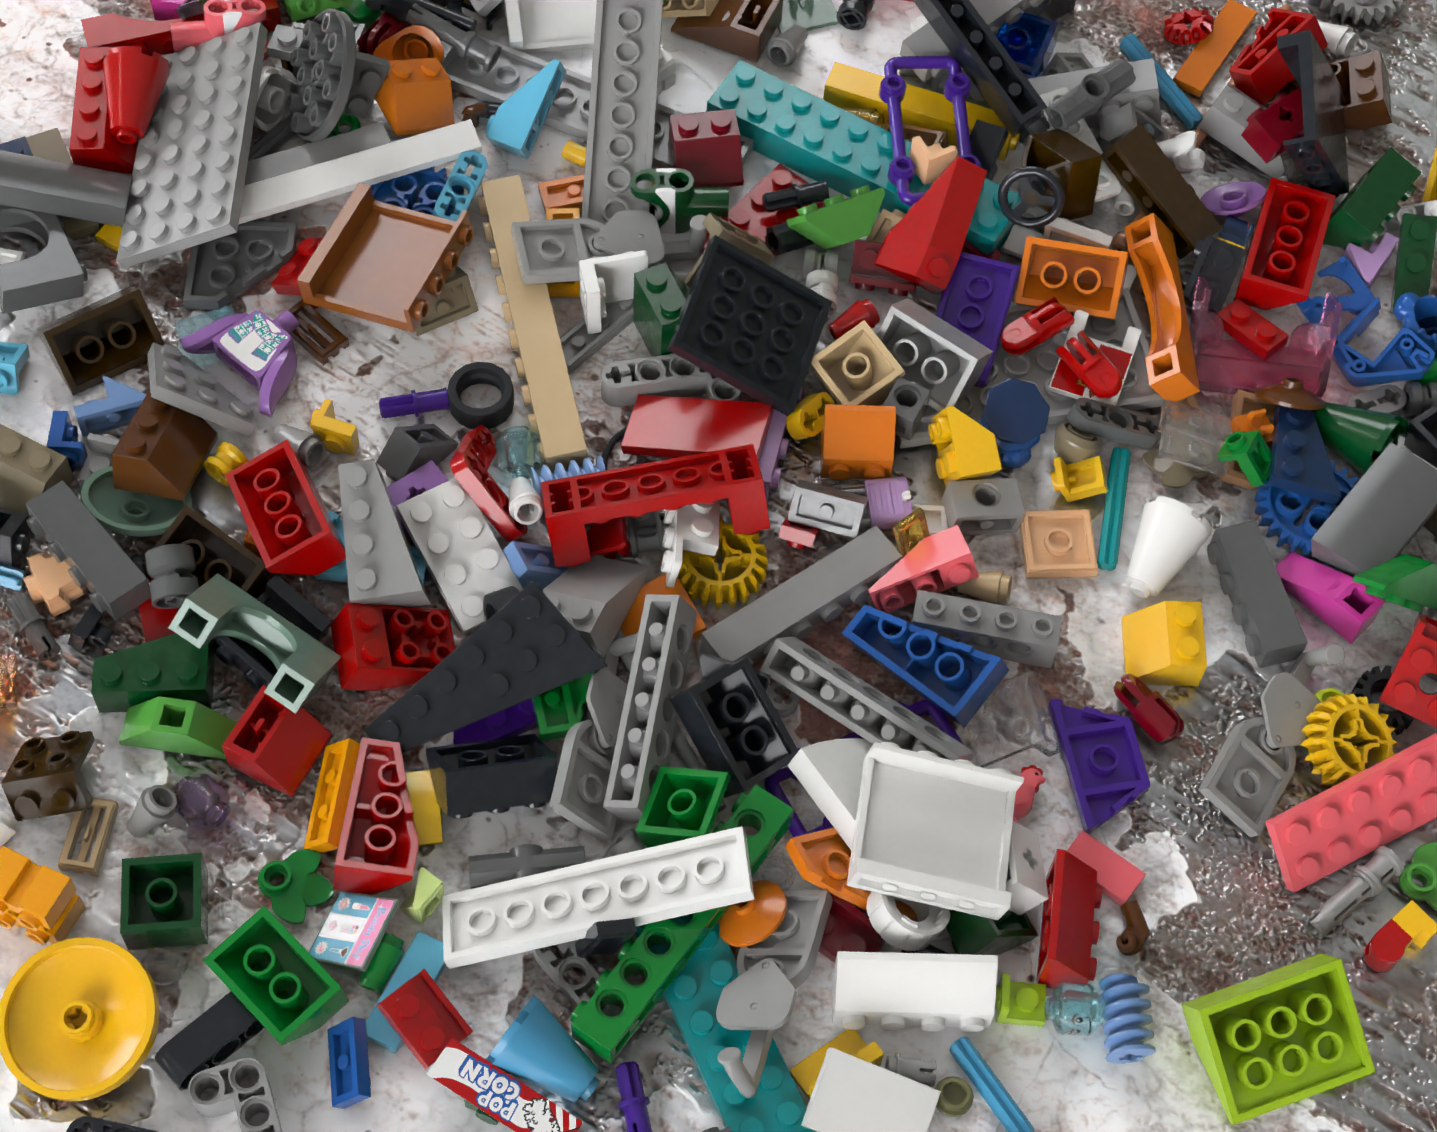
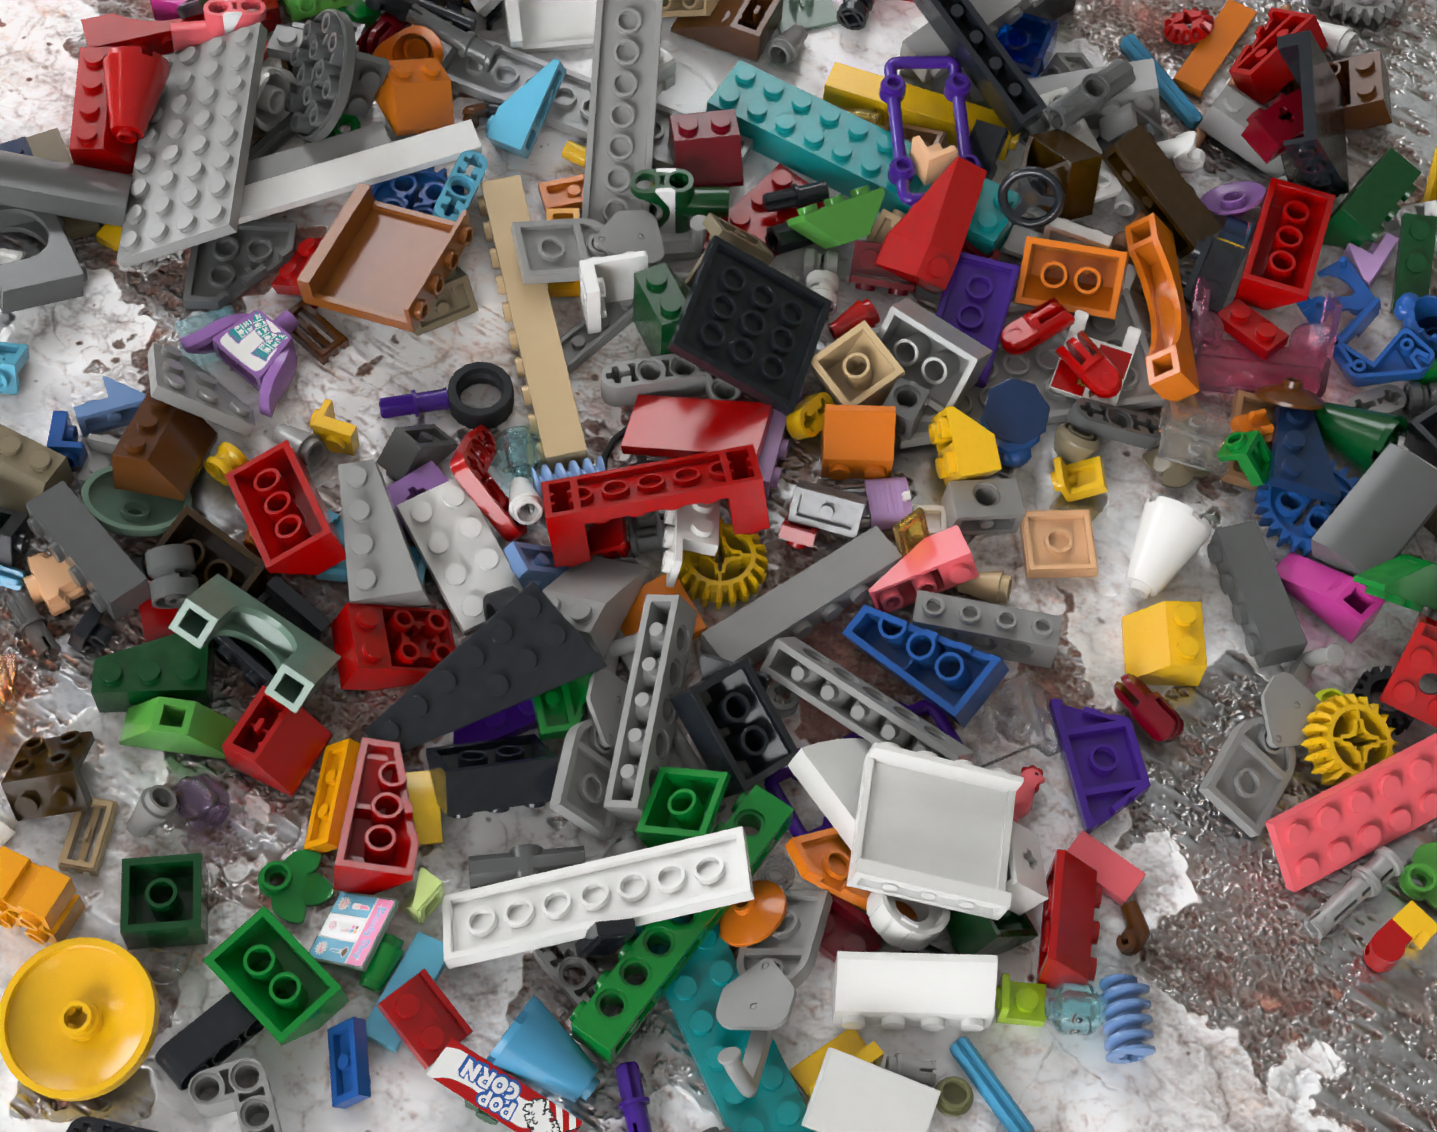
(101, 339): dark brown slope -> none
(1114, 509): teal axle -> none
(1279, 1037): lime slope -> none

